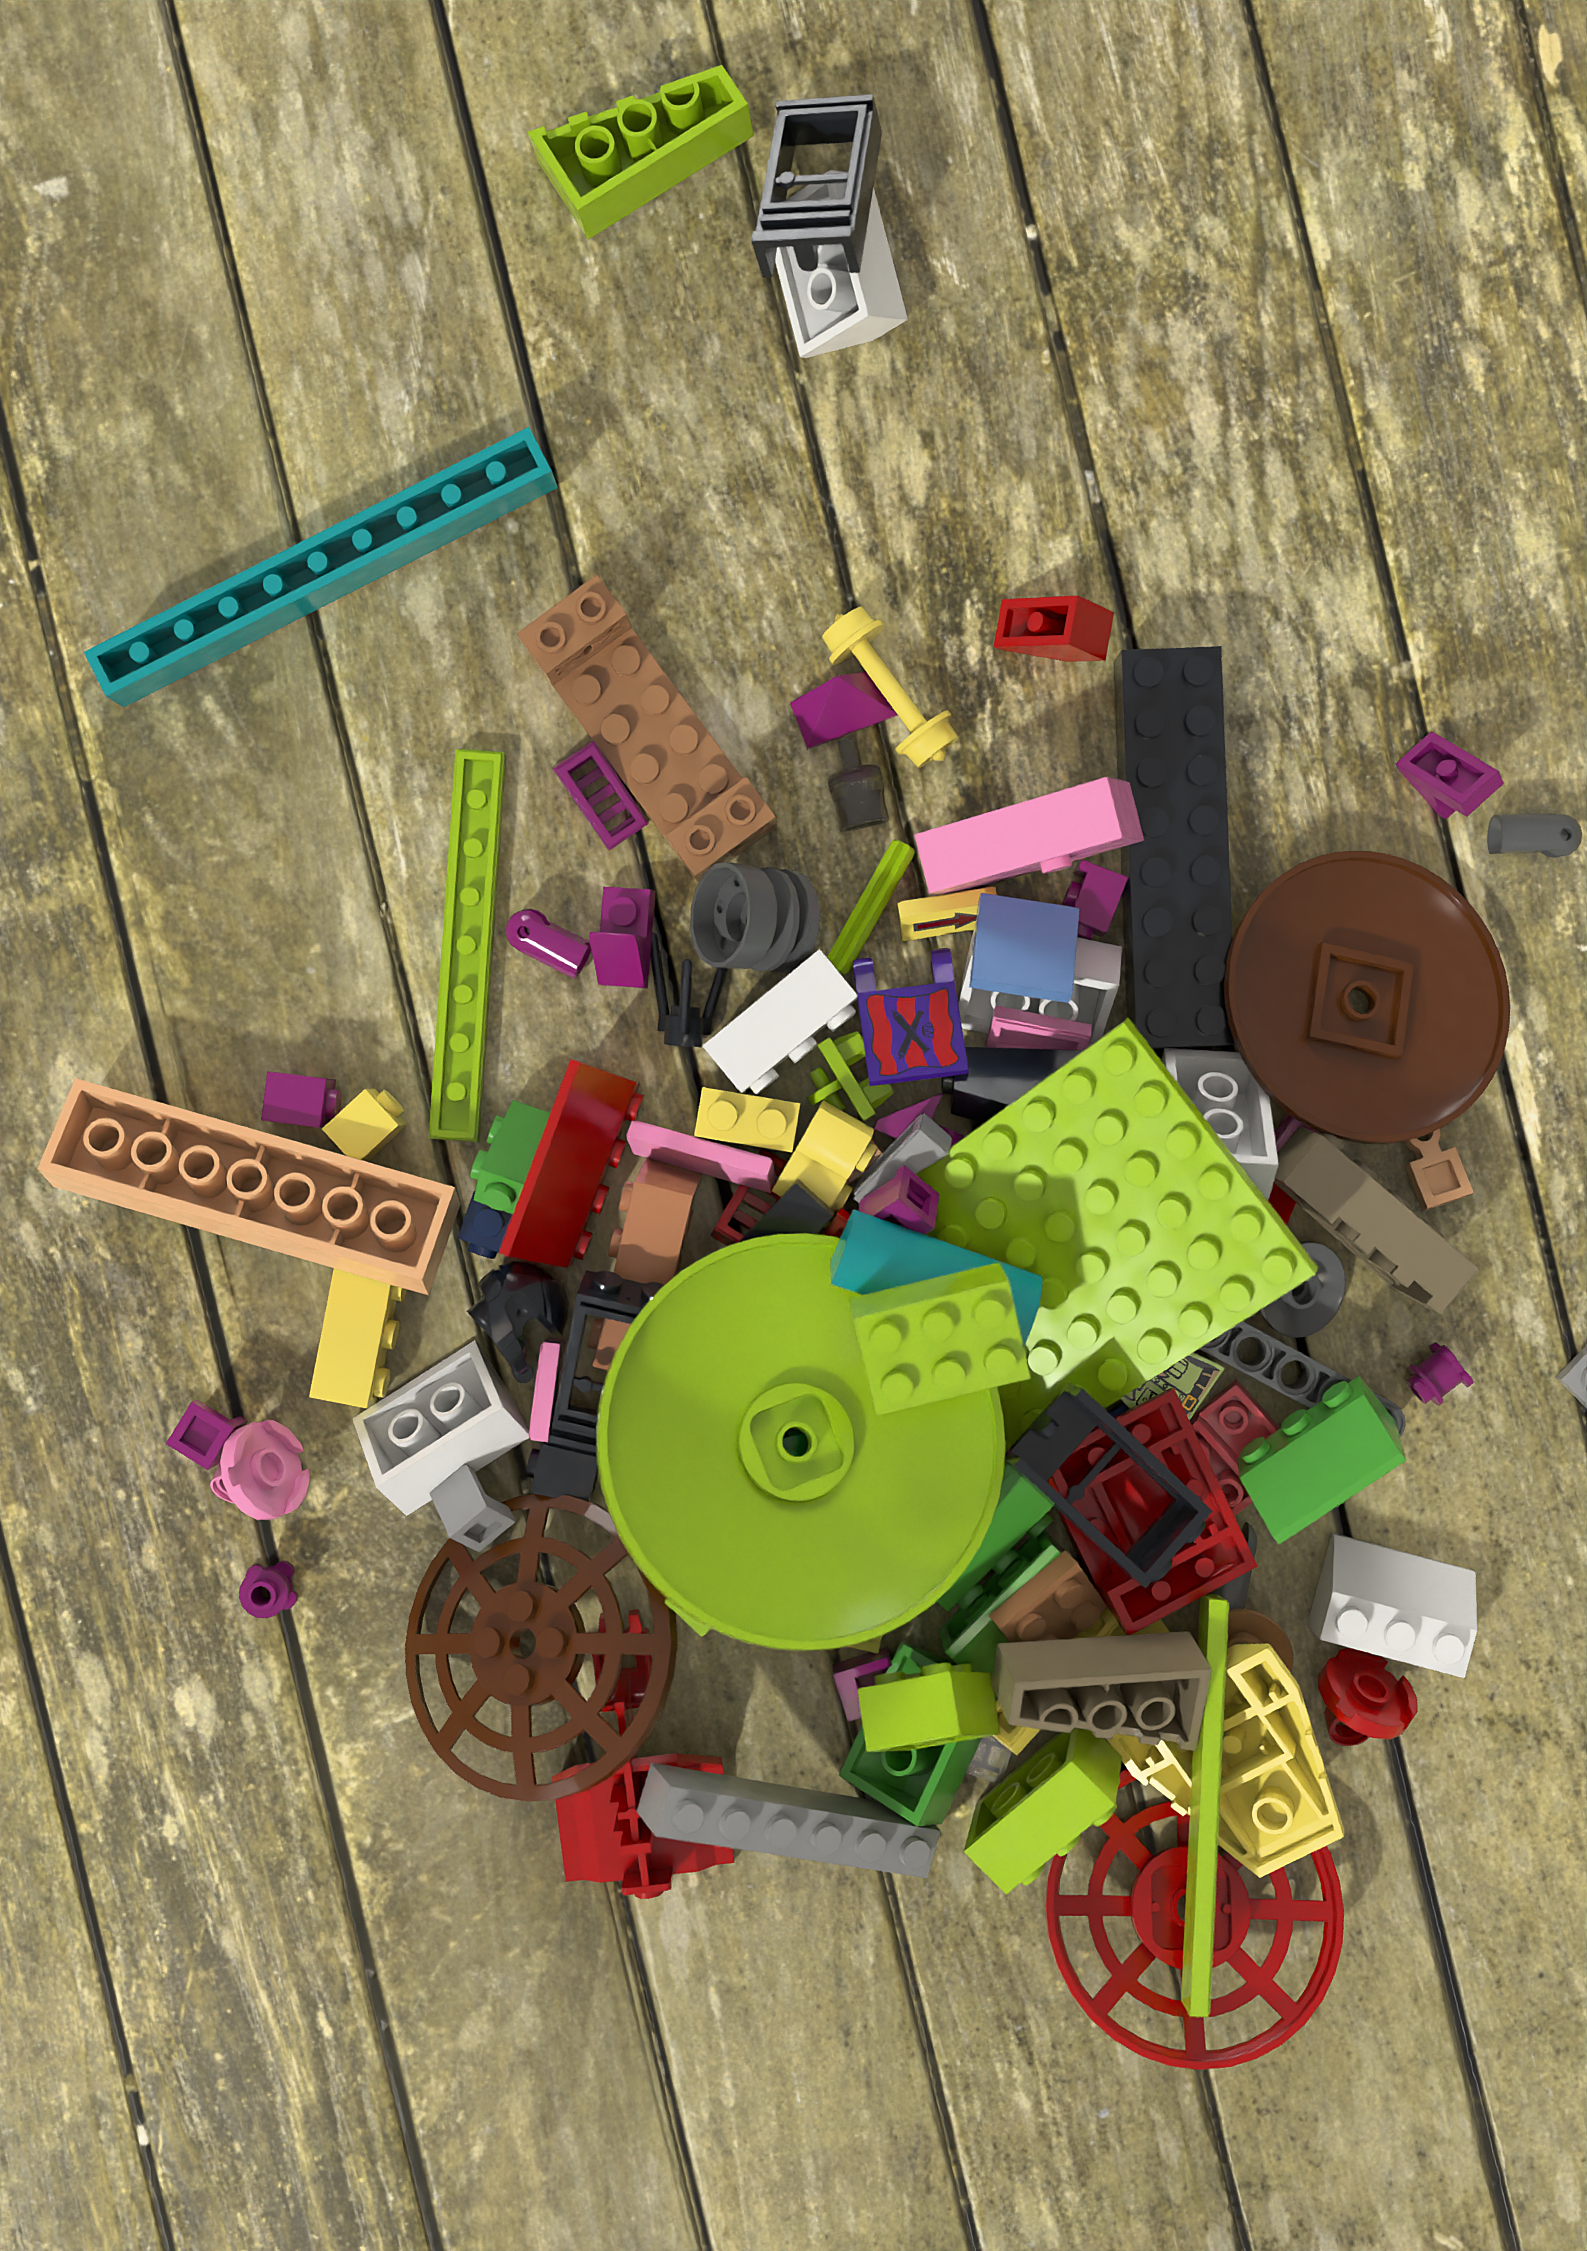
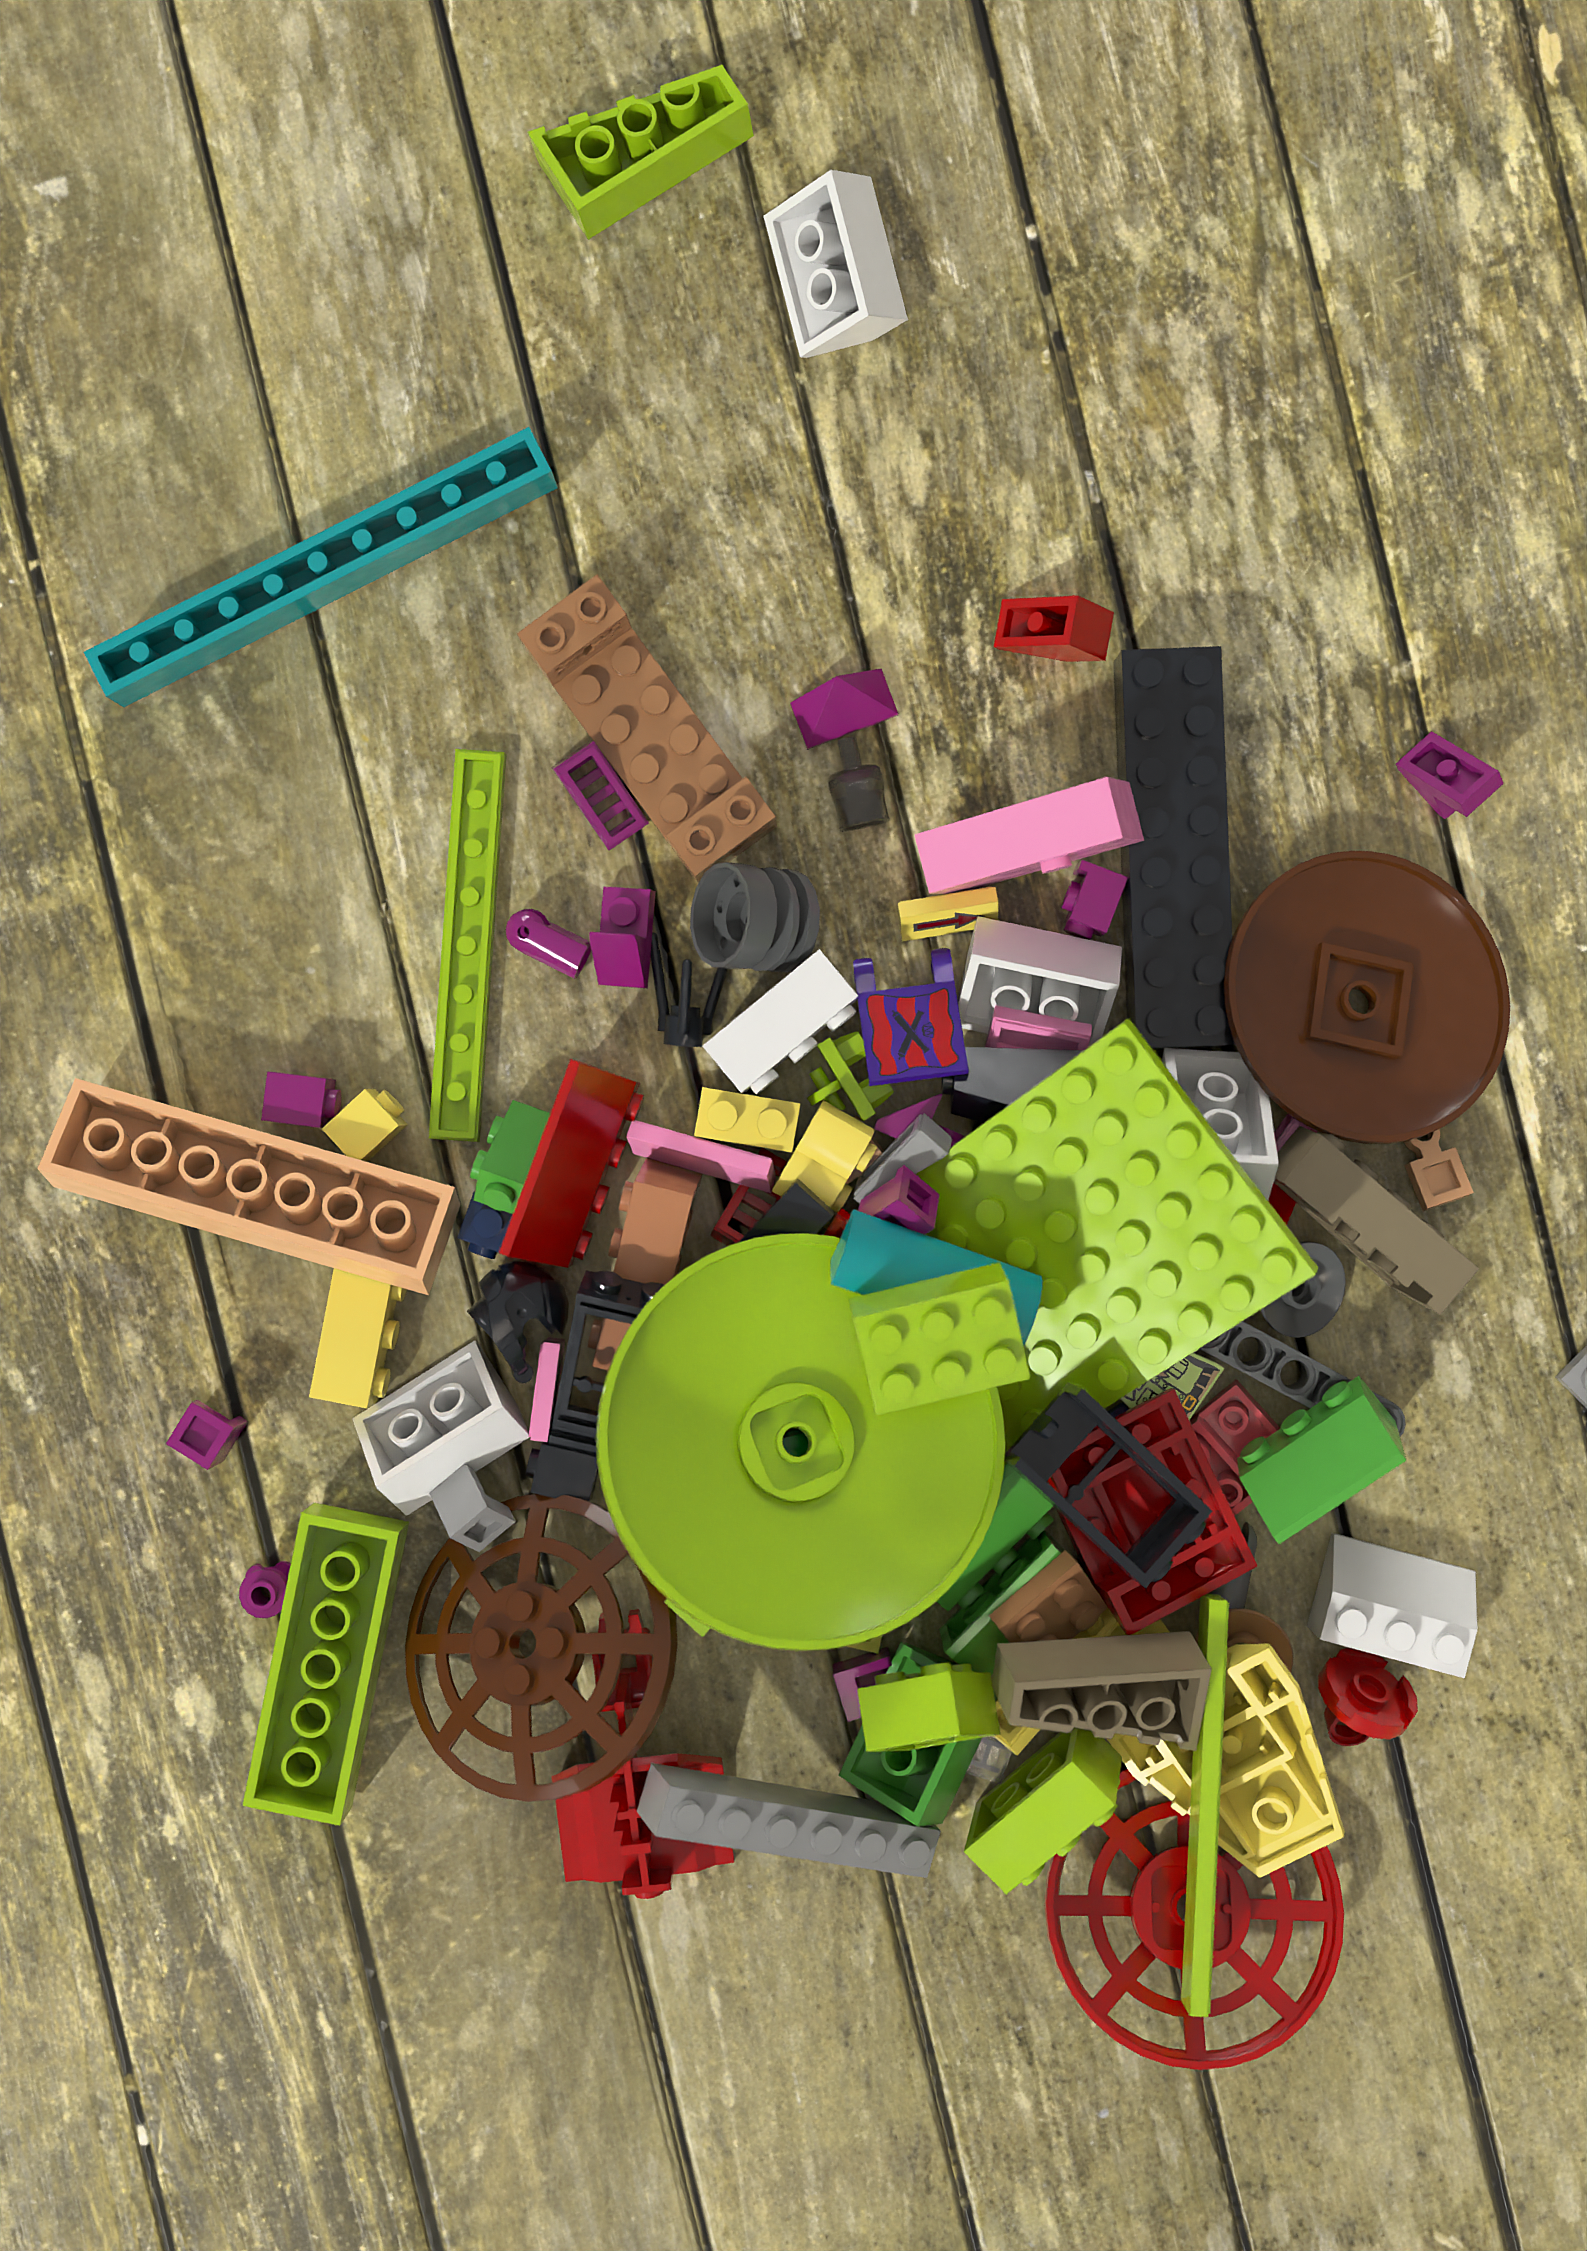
(262, 1471): bright pink tile -> none
(325, 1663): none -> lime brick
(818, 221): black door -> none
(852, 636): light yellow piece -> none
(870, 905): lime axle -> none
(1024, 948): medium blue tile -> none
(1437, 1375): magenta brick -> none
(1534, 833): dark grey piece -> none

